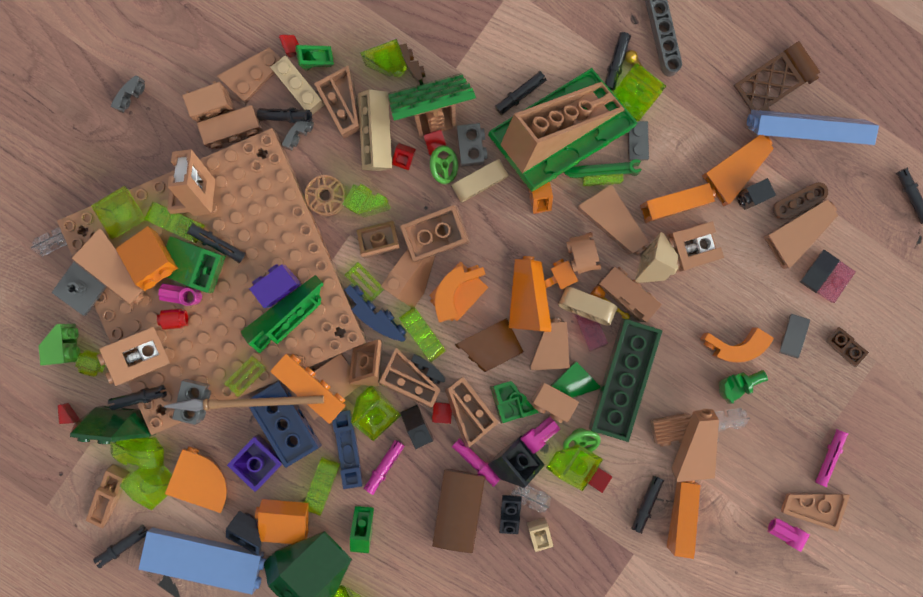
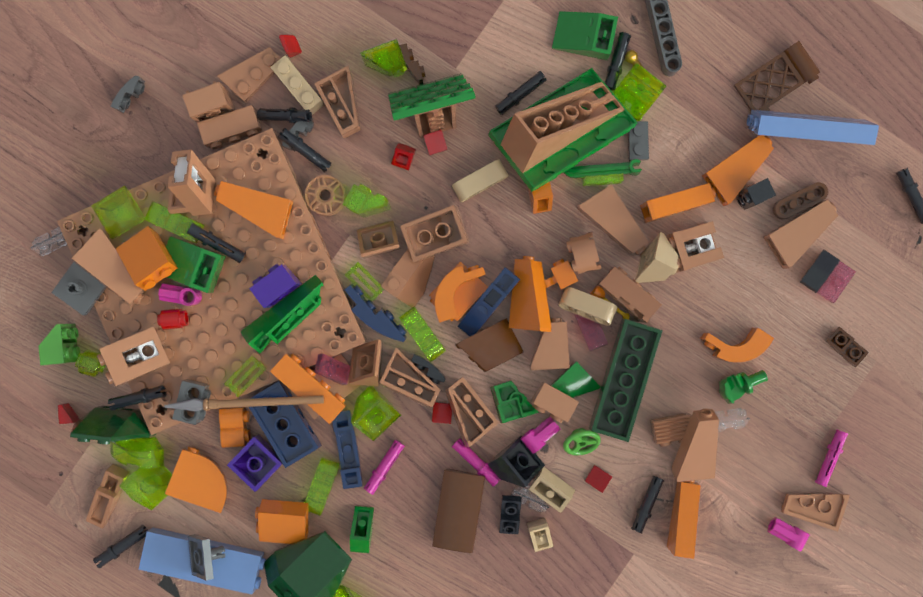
(202, 555): none -> dark grey tile
(234, 427): none -> orange brick
(244, 532): black slope -> none
(260, 208): none -> orange slope
(298, 145): none -> black pin
(314, 56): green slope -> none
(332, 369): none -> clear pink plate
(375, 130): tan brick -> none
(416, 426): black slope -> none
(441, 166): bright green piece -> none
(467, 145): dark grey brick -> none
(488, 302): none -> dark blue slope
(552, 489): none -> tan brick
(575, 465): clear neon green slope -> none
(585, 34): none -> green slope
(794, 336): dark grey slope -> none

